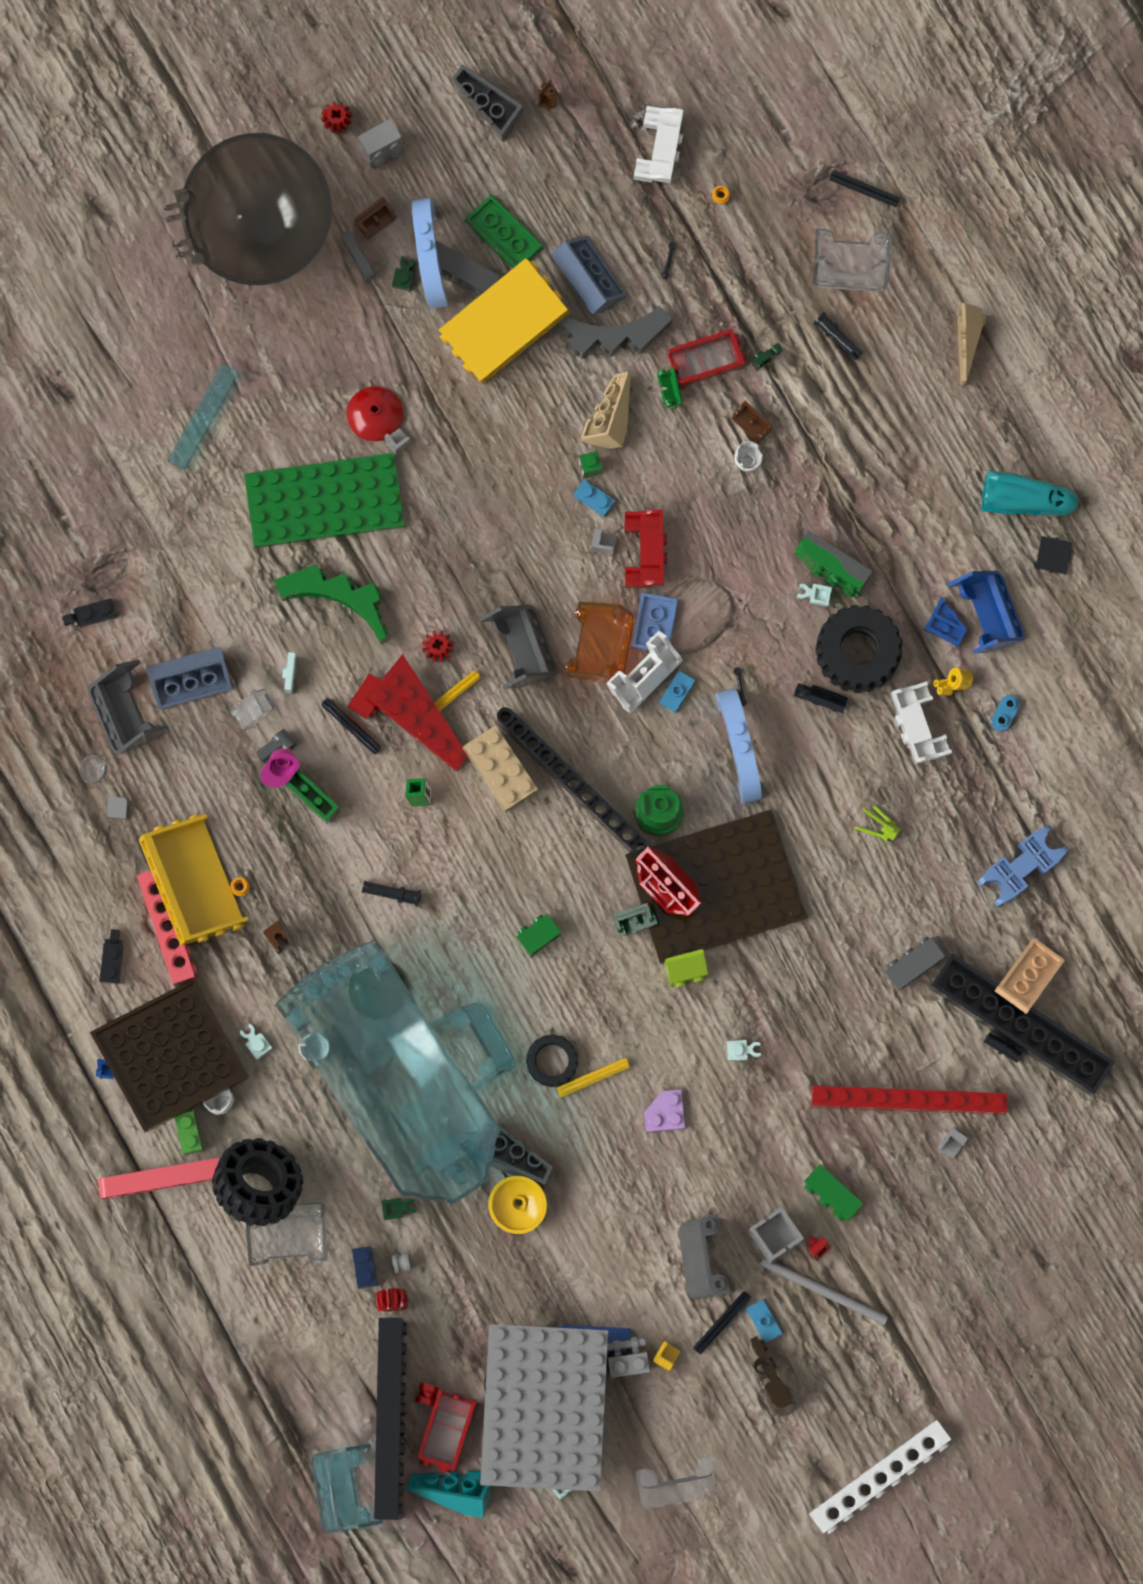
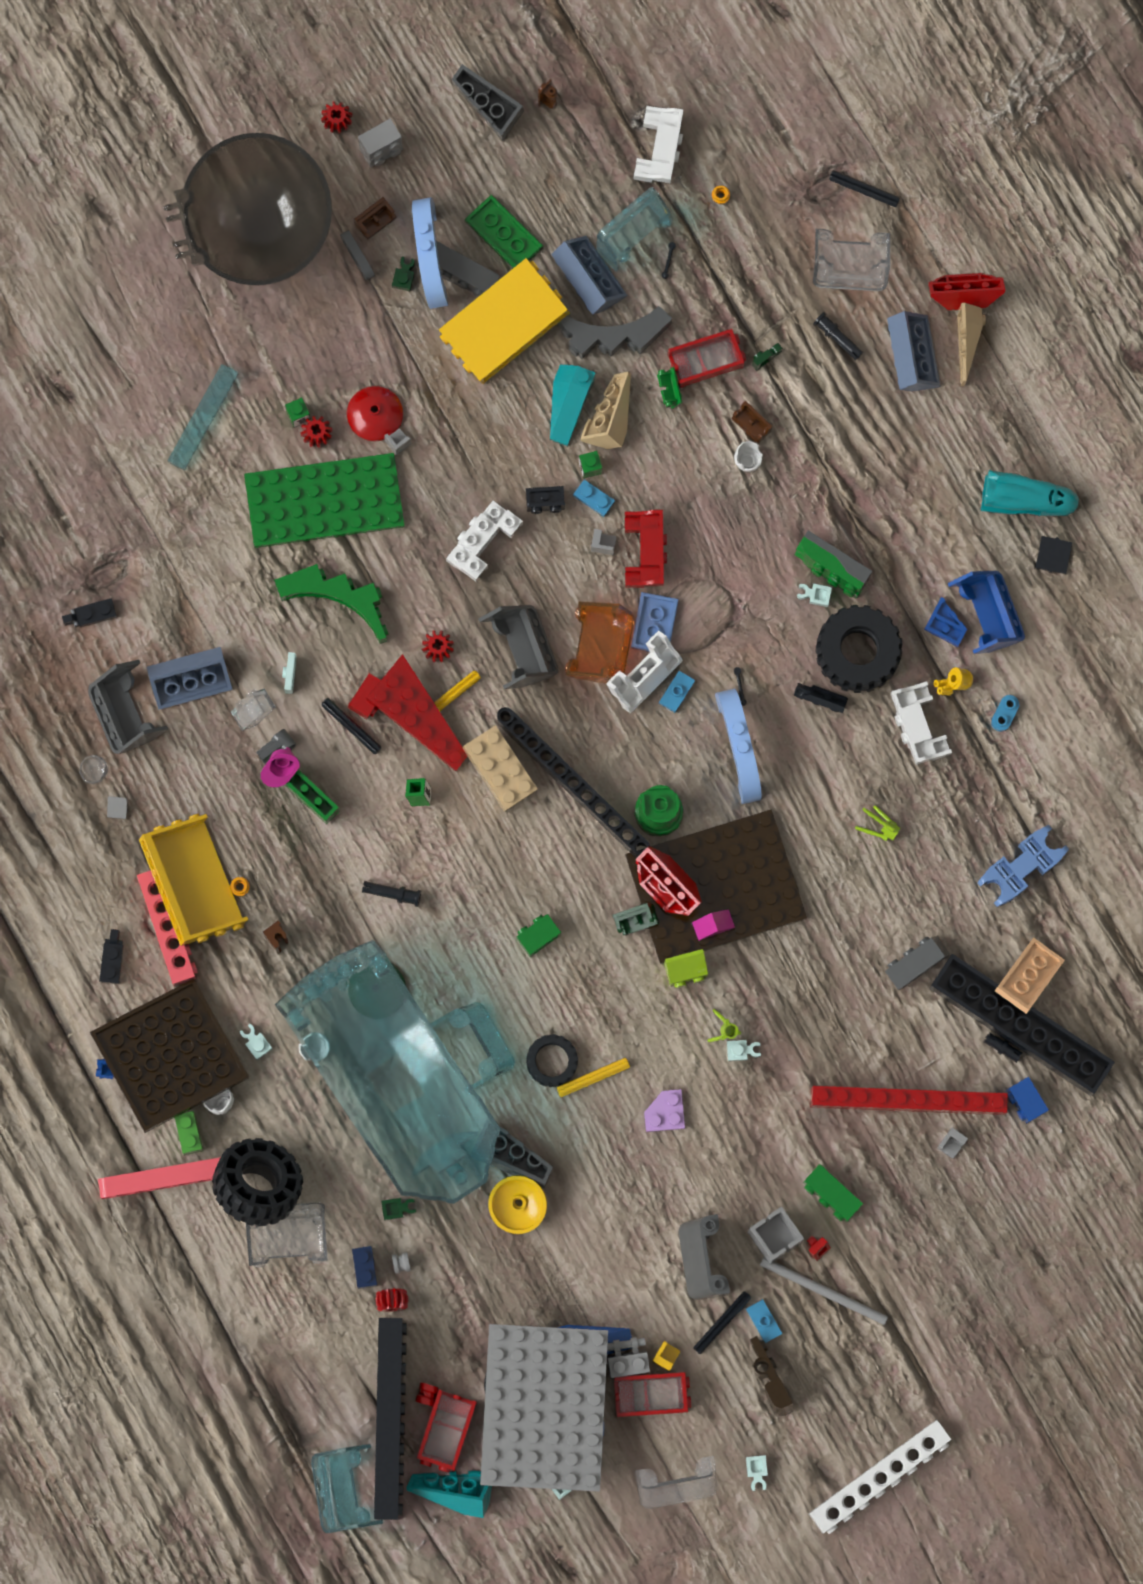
(297, 412): none -> green brick
(324, 433): none -> red gear
(478, 537): none -> white bracket
(545, 499): none -> black bracket
(569, 396): none -> teal wedge
(632, 226): none -> clear light blue windscreen
(652, 1394): none -> clear door
(713, 924): none -> dark pink slope
(728, 1029): none -> lime plant
(757, 1468): none -> light aqua plate
(913, 351): none -> sand blue slope
(973, 289): none -> red wedge
(1027, 1100): none -> blue brick

